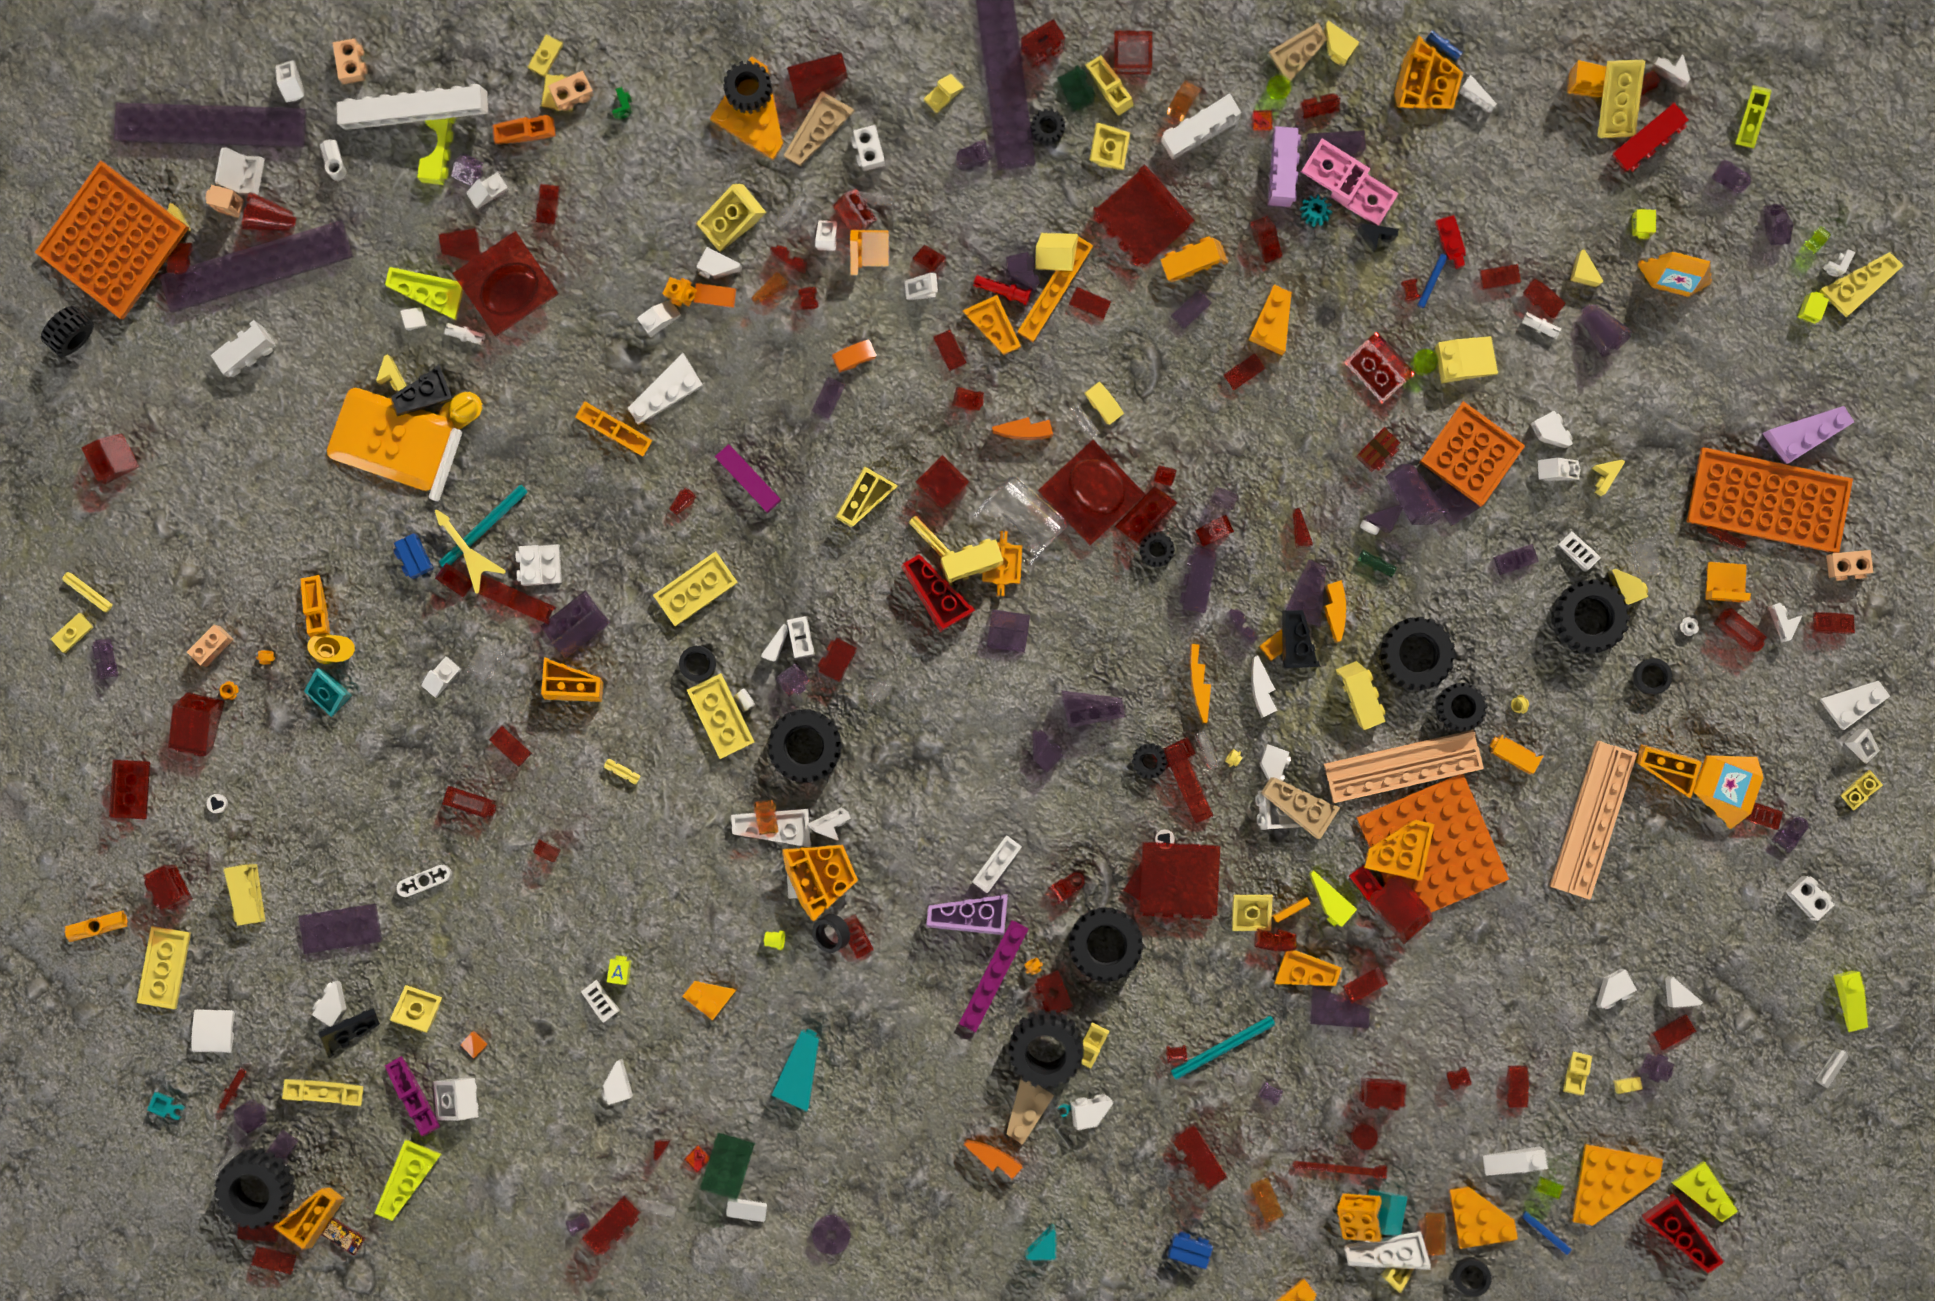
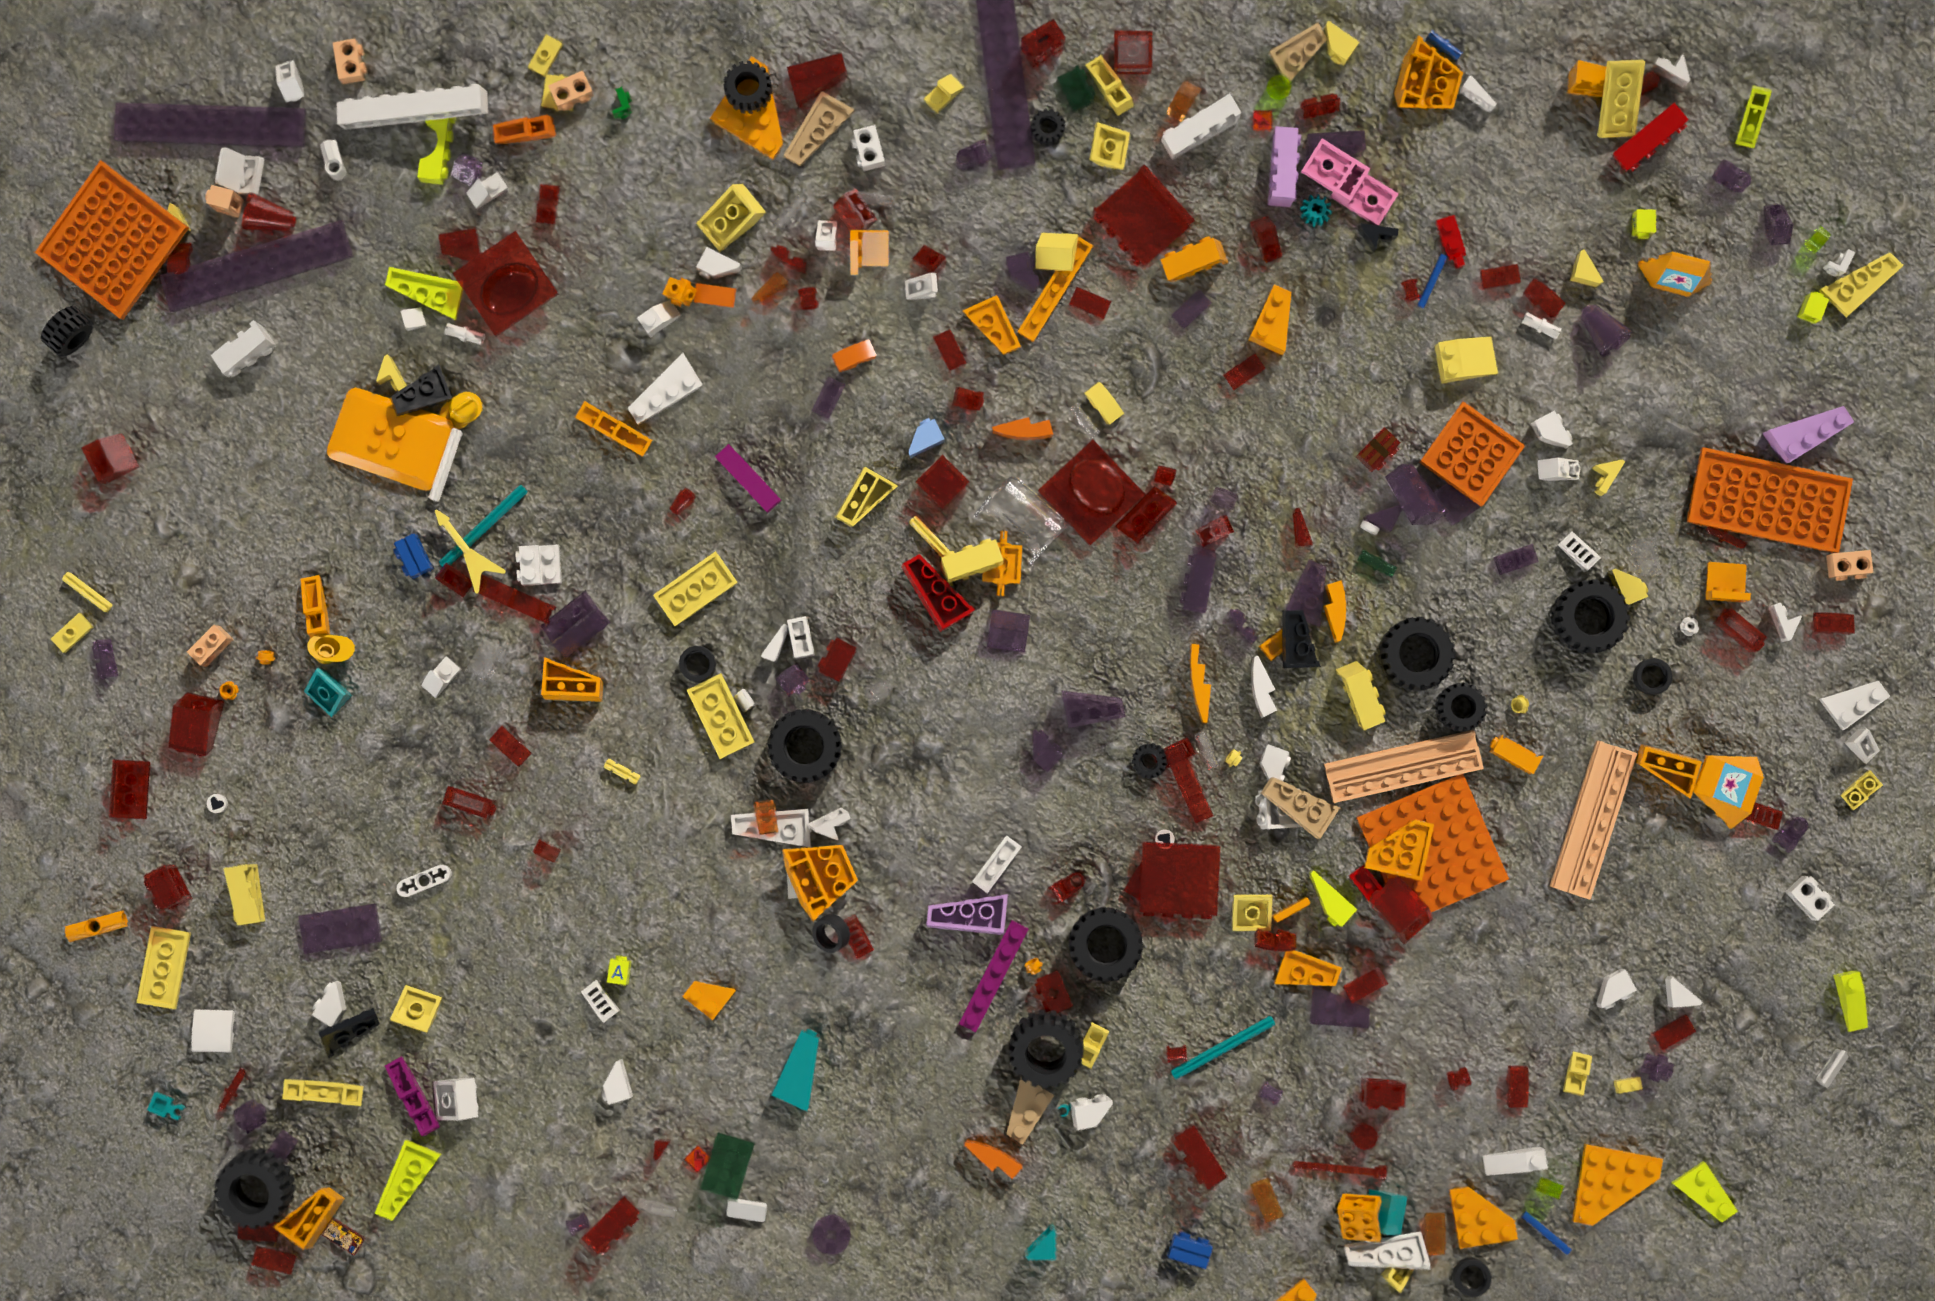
(473, 1044): orange slope -> none
(775, 939): neon yellow piece -> none
(926, 437): none -> light blue slope
(1011, 292): red pin -> none
(1168, 549): black tyre -> none
(1379, 367): clear red slope -> none
(1424, 362): clear neon green piece -> none
(1678, 1227): red wedge -> none

